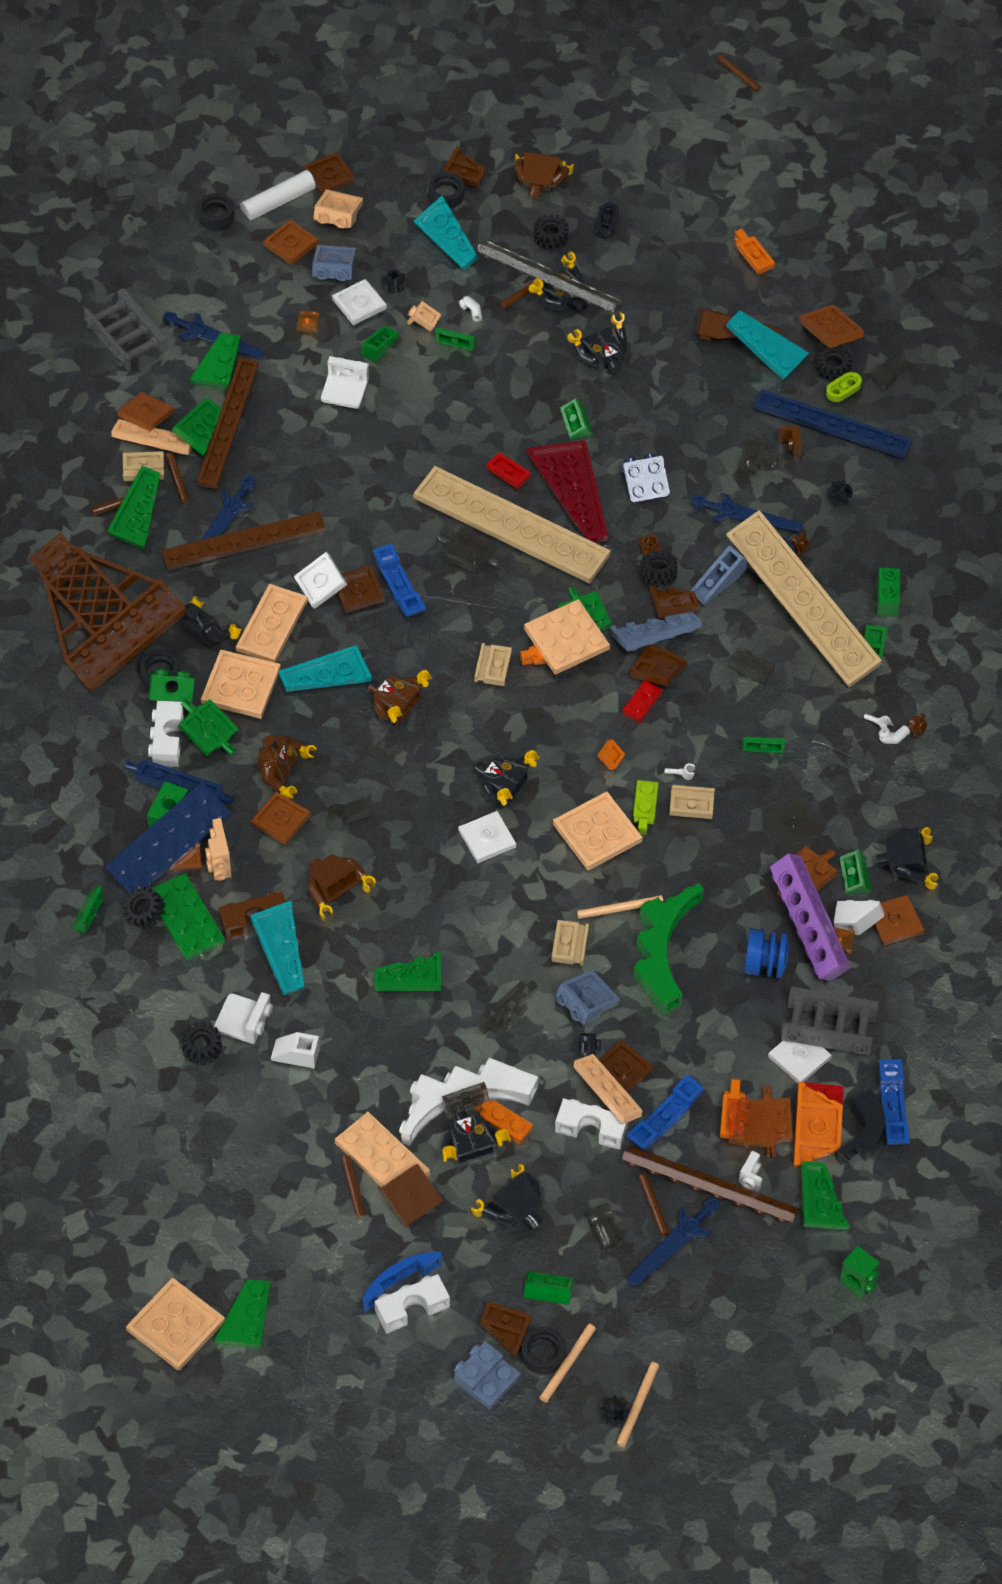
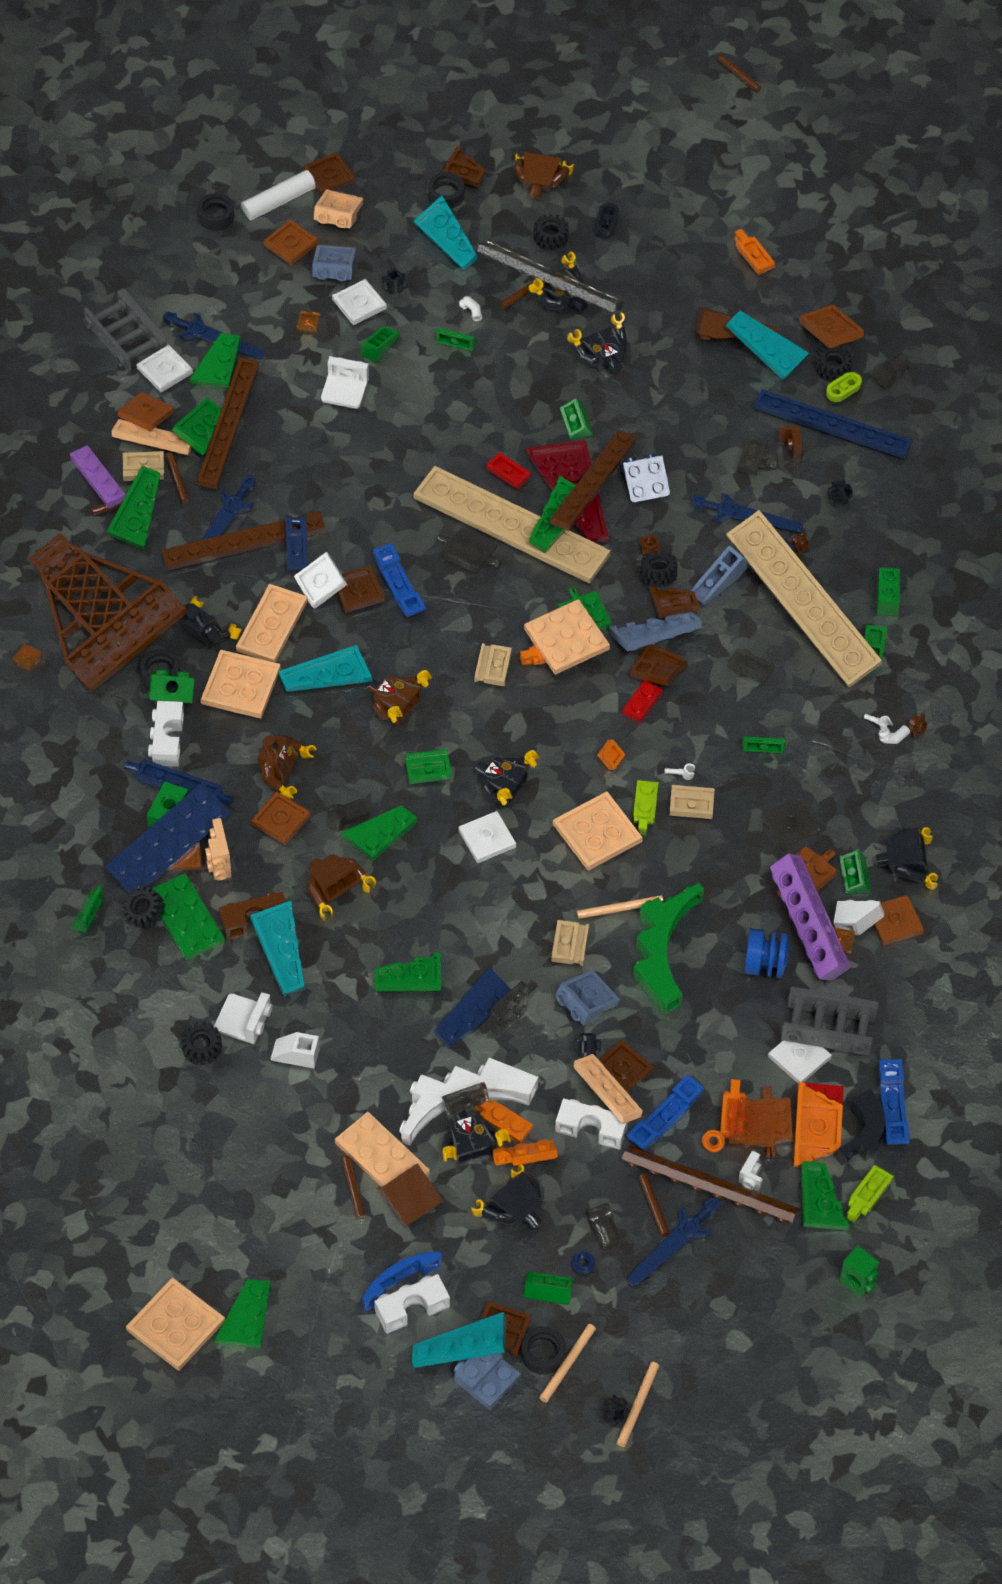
(27, 657): none -> clear orange plate
(97, 476): none -> medium lavender plate
(164, 368): none -> white plate
(208, 727): green plate -> none
(296, 543): none -> dark blue plate
(380, 832): none -> green wing
(423, 315): light nougat bracket -> none
(428, 766): none -> green plate
(466, 1342): none -> teal wing
(472, 1009): none -> dark blue wing
(525, 1153): none -> orange hinge
(545, 533): none -> green wing
(583, 1257): none -> dark blue plate
(593, 480): none -> reddish brown plate
(713, 1147): none -> orange plate
(868, 1192): none -> lime hinge

